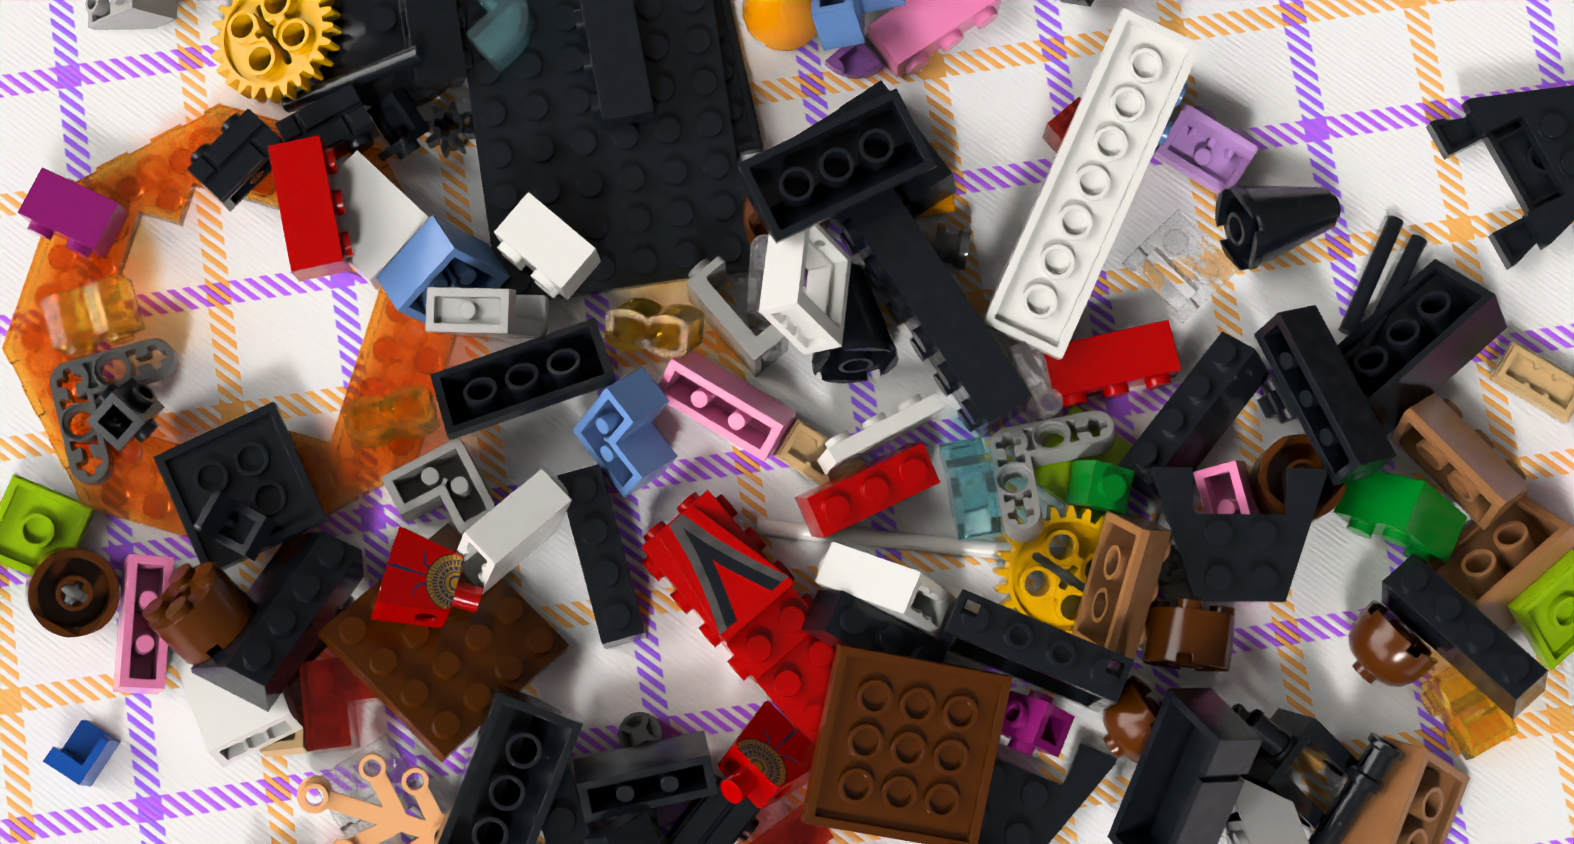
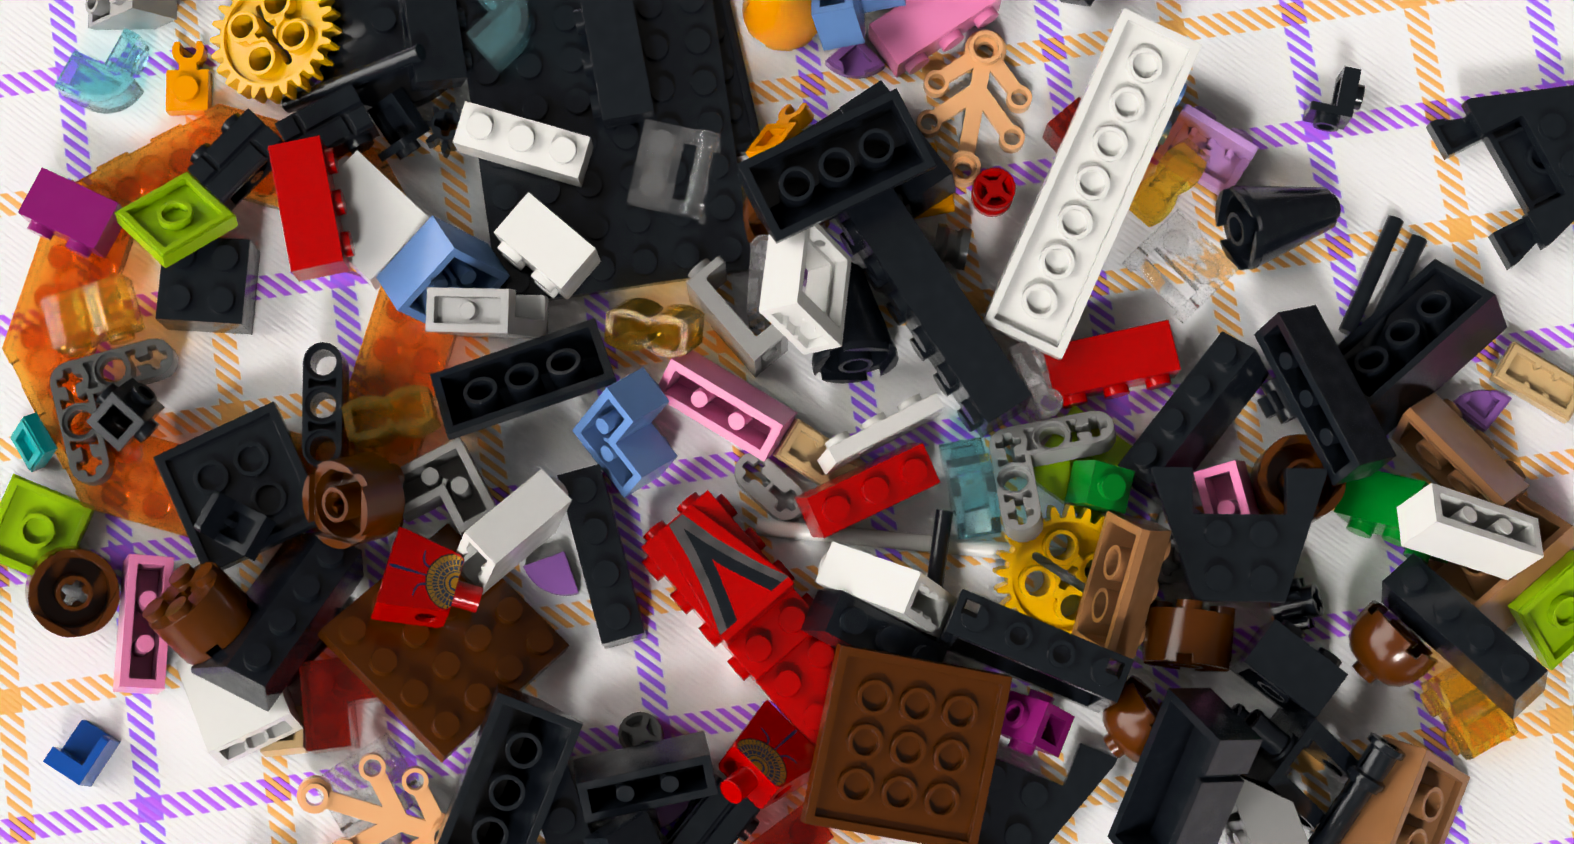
(33, 442): none -> teal tile
(110, 85): none -> clear light blue brick
(176, 219): none -> lime plate
(189, 87): none -> light orange plate
(211, 289): none -> black brick
(315, 390): none -> black beam
(355, 499): none -> reddish brown brick
(523, 144): none -> white brick
(553, 575): none -> medium lavender tile
(659, 166): none -> clear plate
(762, 495): none -> light grey beam
(787, 127): none -> light orange plate
(939, 549): none -> black bar
(975, 100): none -> light nougat plant
(997, 184): none -> red wheel
(1174, 175): none -> clear yellow brick
(1289, 669): none -> black brick
(1301, 605): none -> black gear
(1346, 97): none -> black bracket
(1469, 531): none -> white brick
(1482, 407): none -> medium lavender tile

